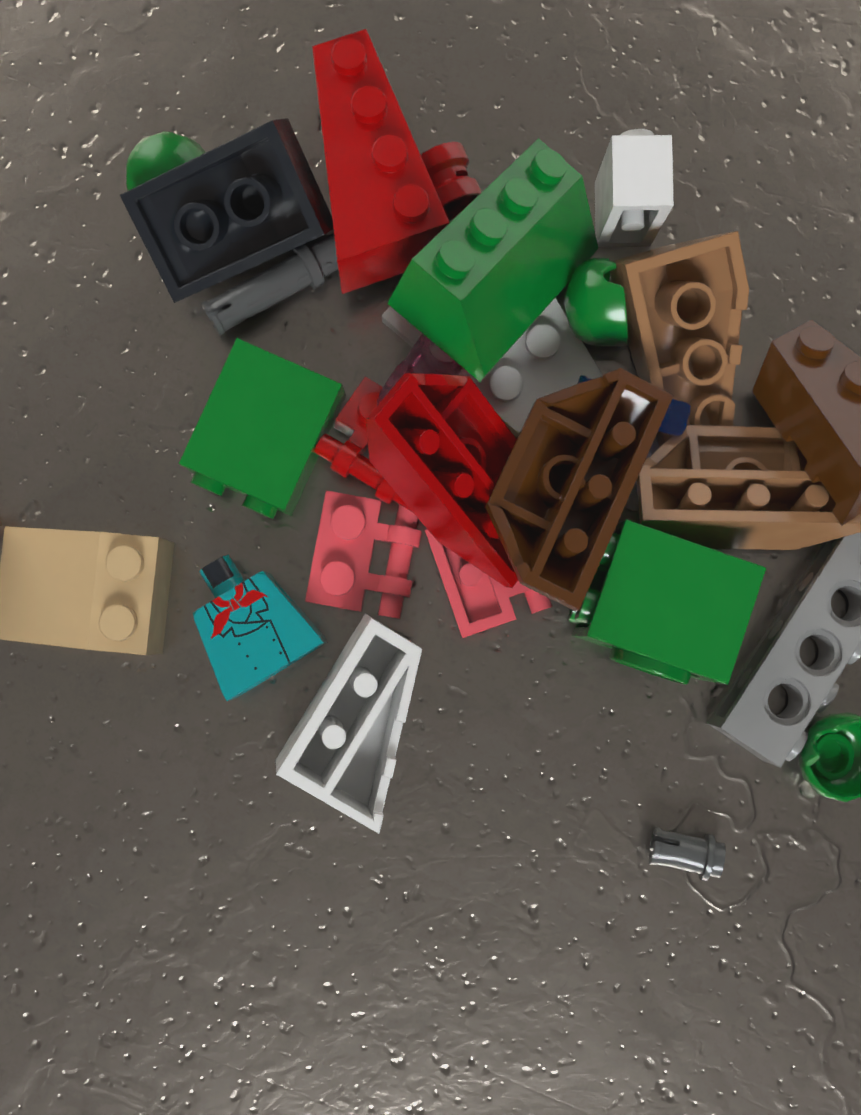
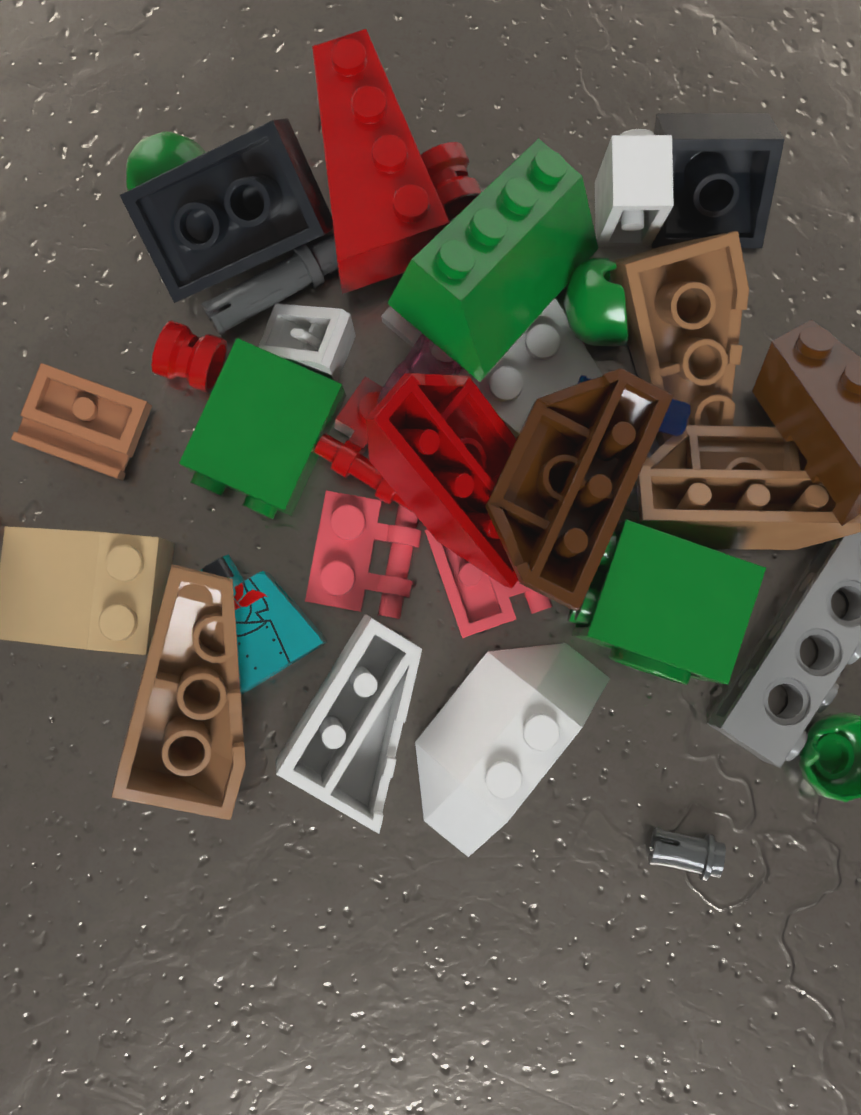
(82, 421): none -> nougat plate
(187, 714): none -> medium nougat wedge
(189, 356): none -> red wheel
(310, 337): none -> white slope
(501, 737): none -> white wedge
(720, 175): none -> black slope

